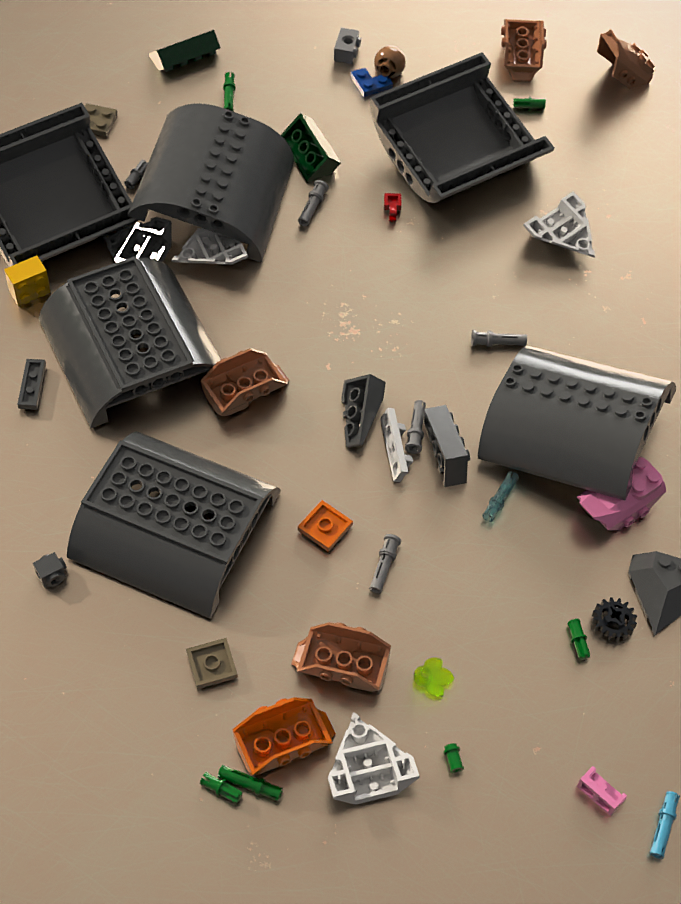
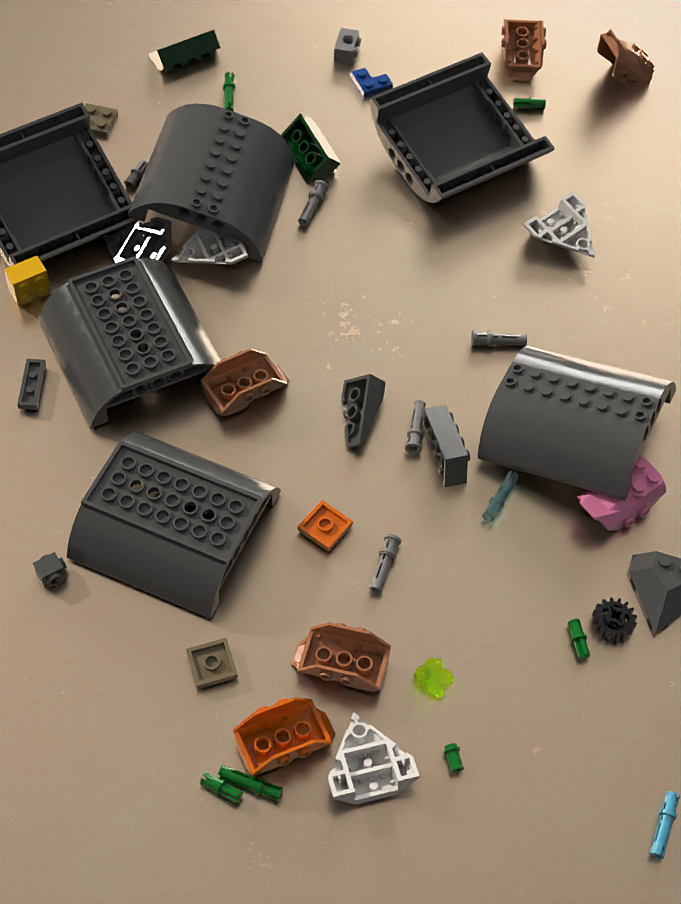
(390, 61): medium nougat brick -> none
(392, 202): red plate -> none
(392, 433): white hinge -> none
(601, 791): bright pink hinge -> none

